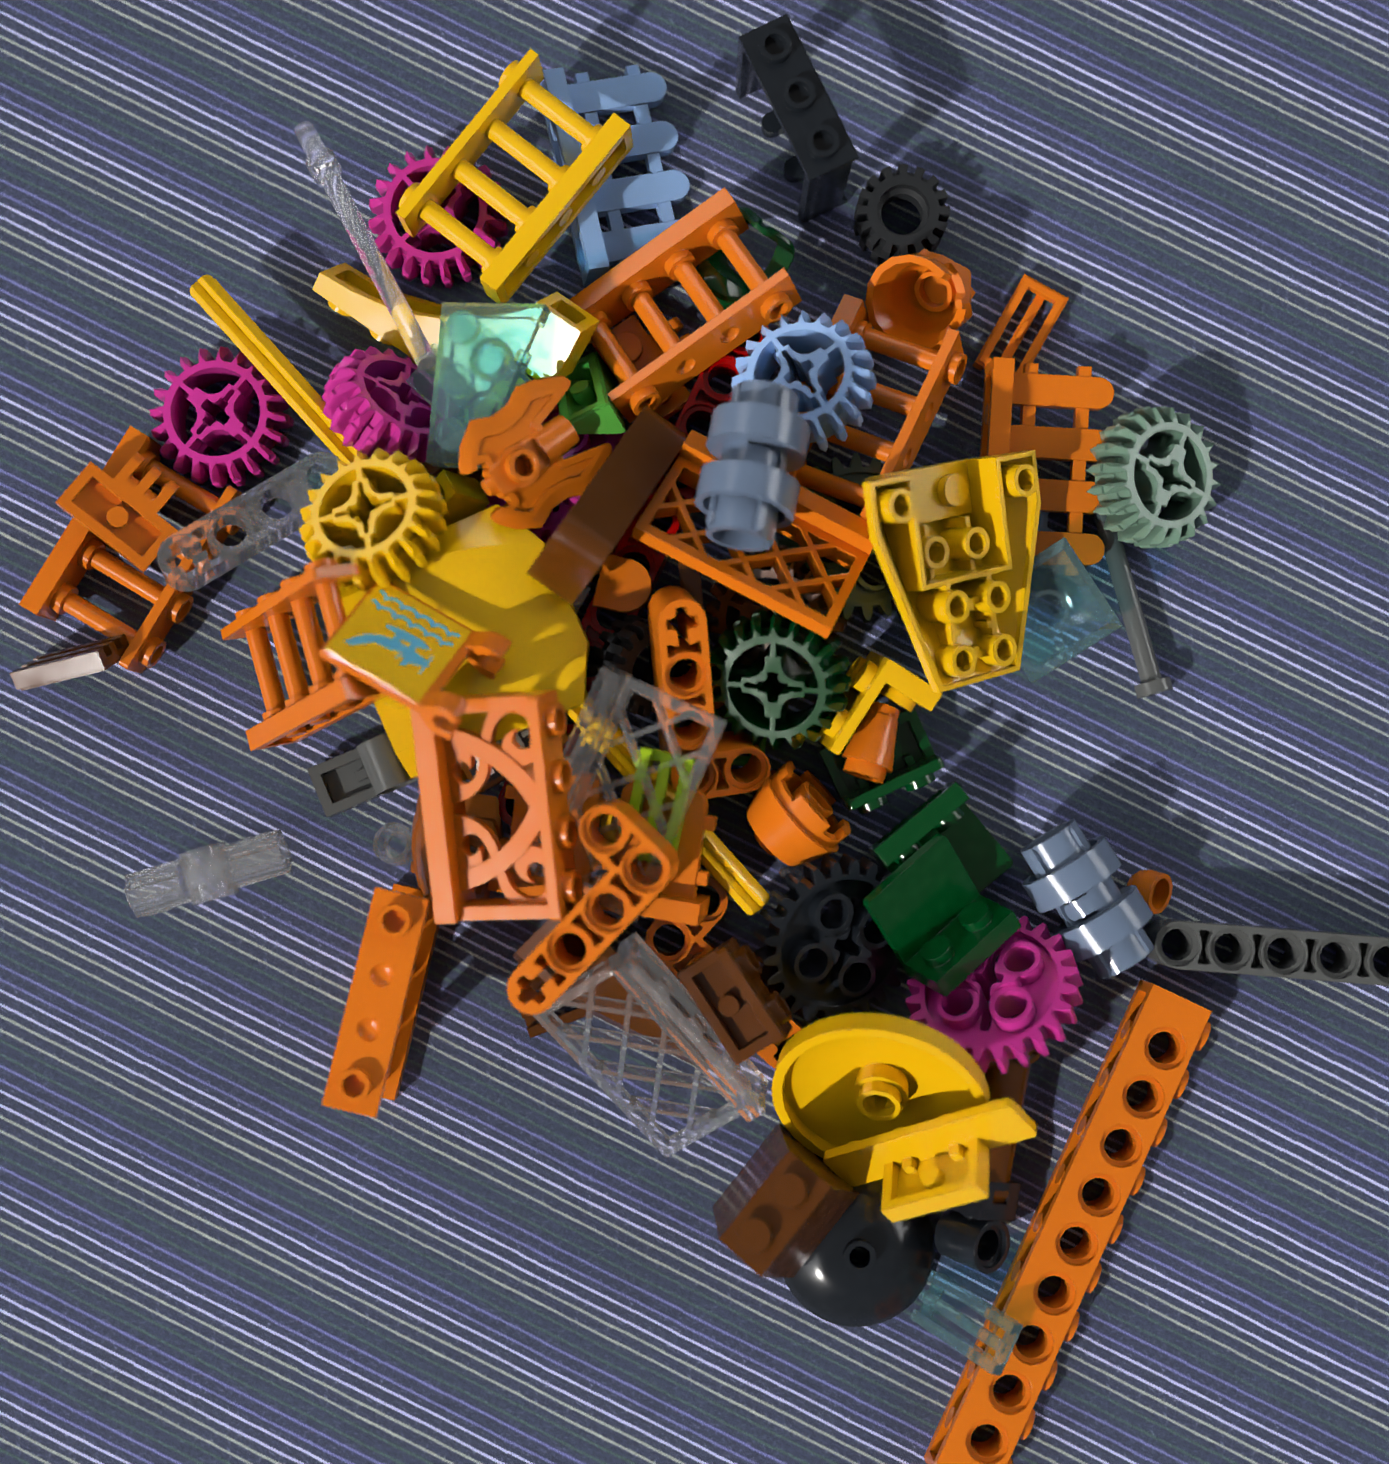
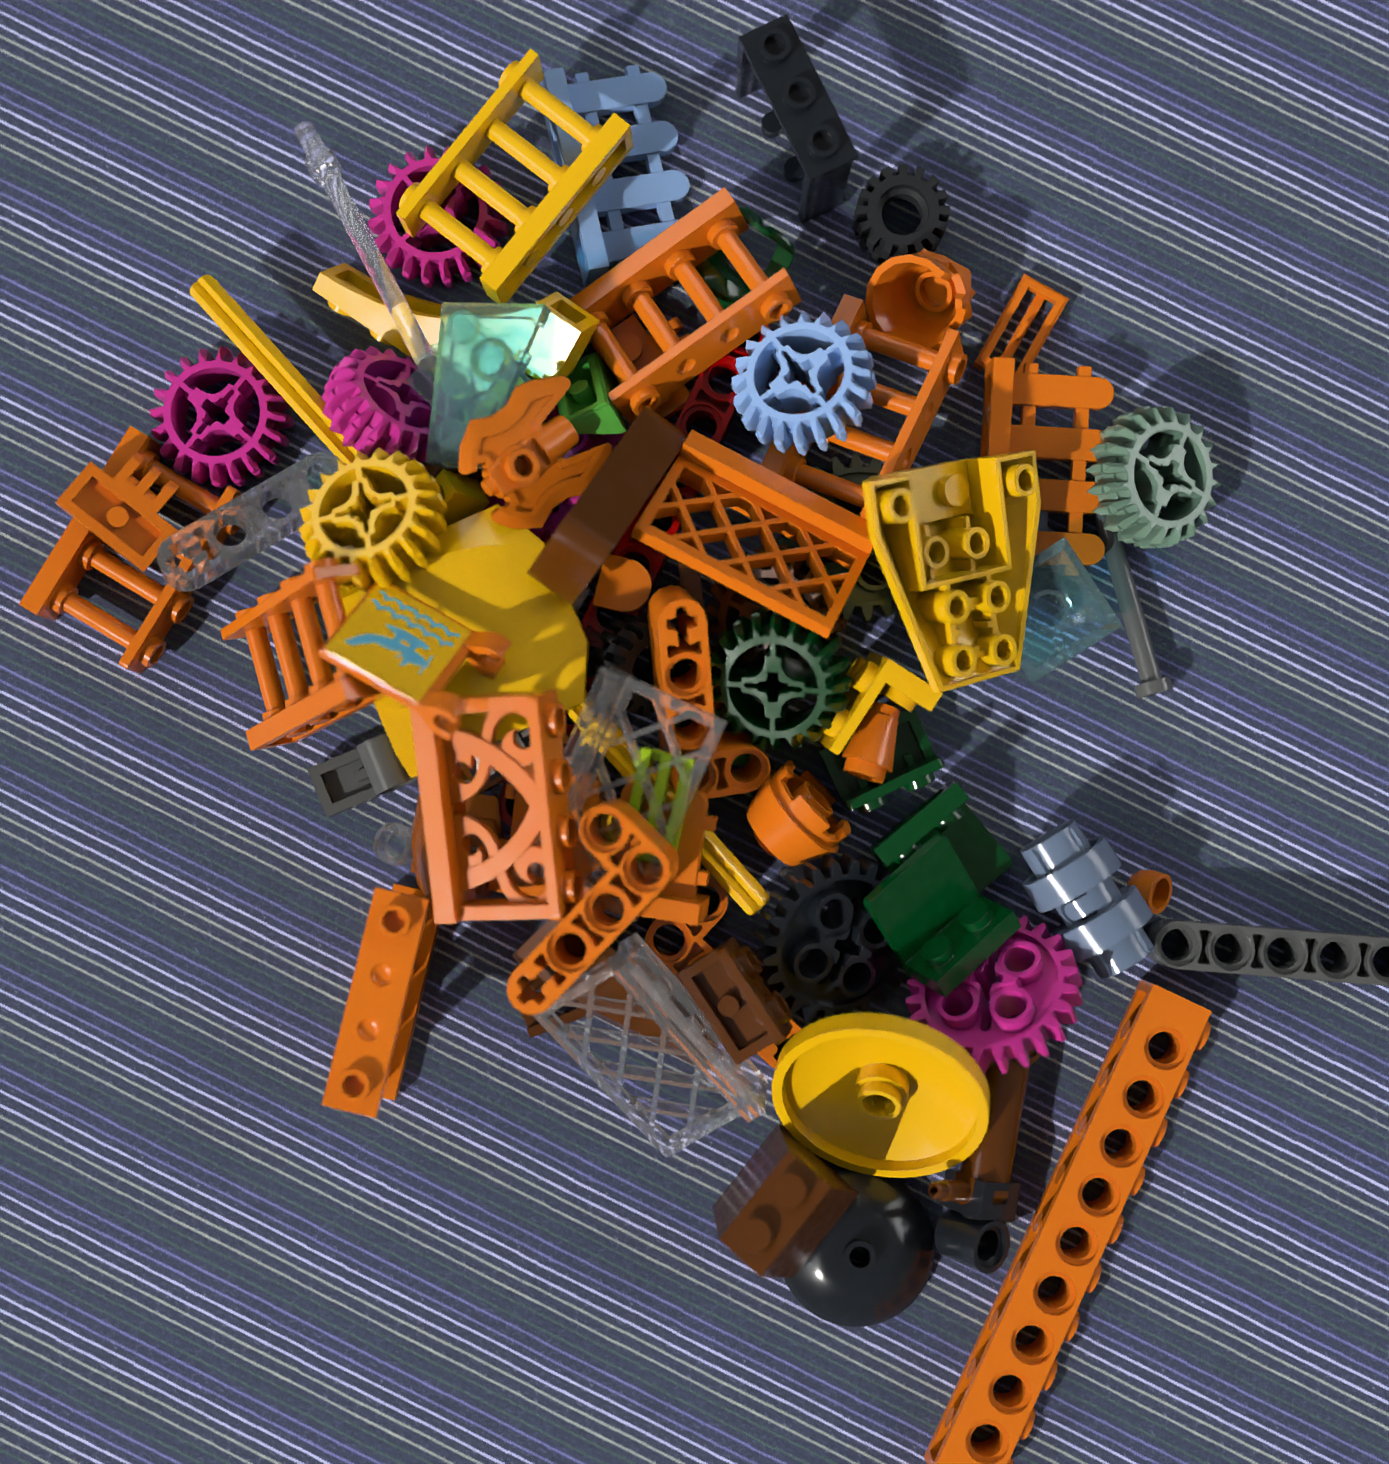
(70, 663): tile -> none
(208, 873): clear piece -> none
(750, 486): sand blue piece -> none
(932, 1301): clear light blue tile -> none
(933, 1161): yellow bracket -> none

